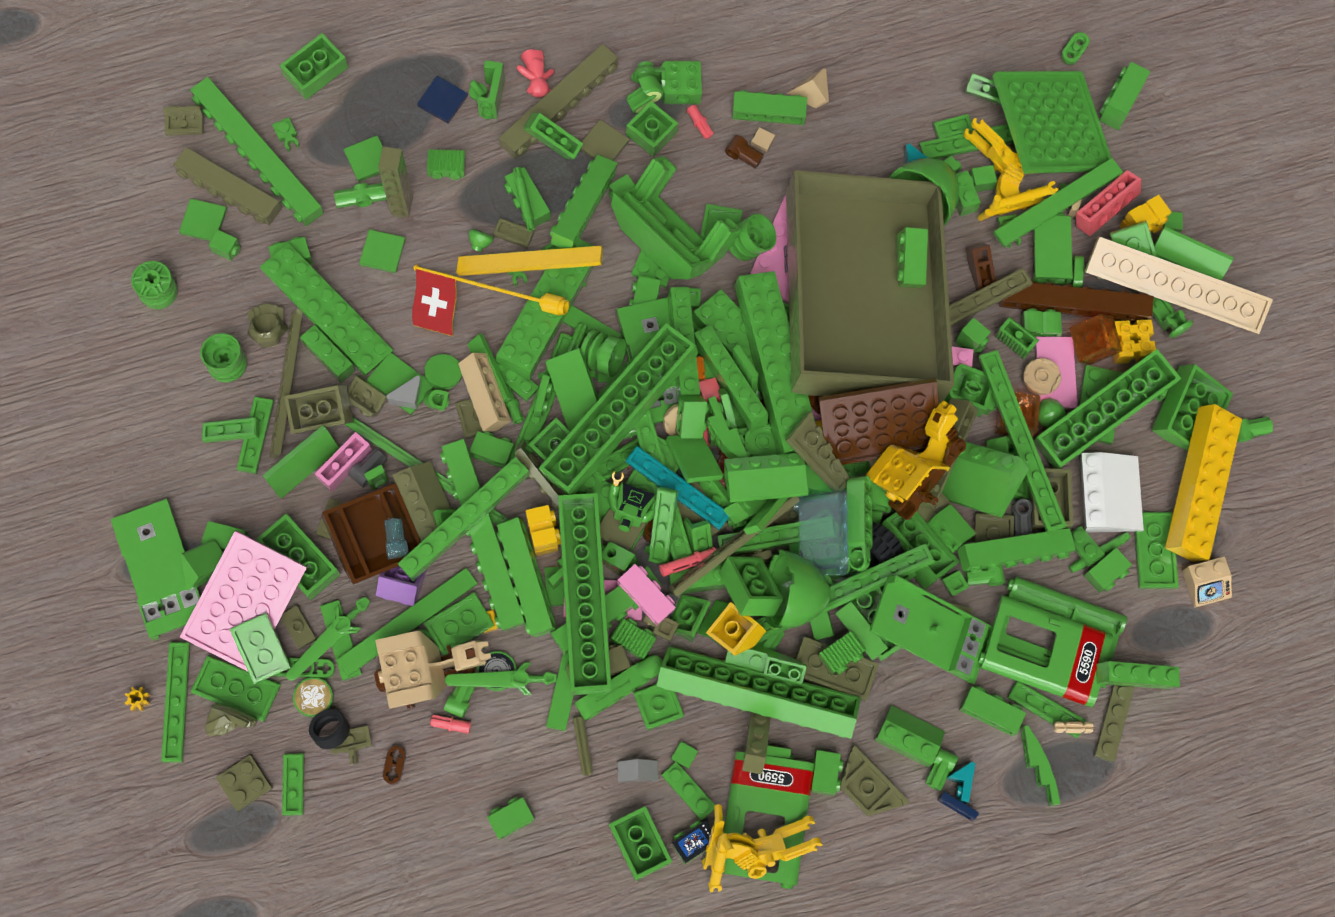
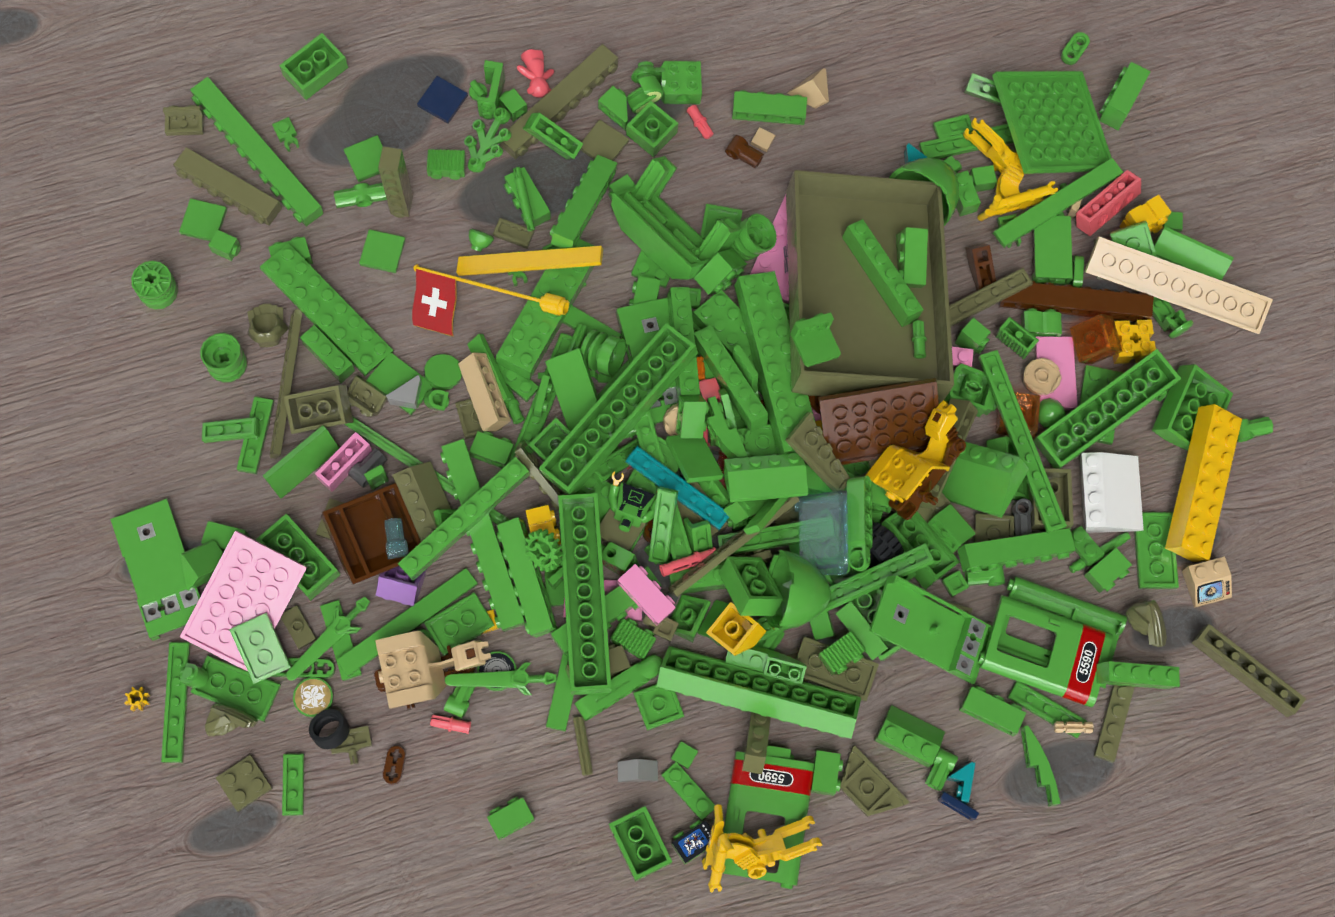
(193, 676): none -> bright green plate
(478, 159): none -> bright green plant
(513, 103): none -> bright green brick
(544, 550): none -> bright green gear
(614, 105): none -> bright green slope
(721, 271): none -> bright green brick
(815, 339): none -> bright green bracket
(882, 273): none -> bright green brick
(919, 339): none -> bright green axle
(1149, 621): none -> olive hair
(1248, 671): none -> olive brick

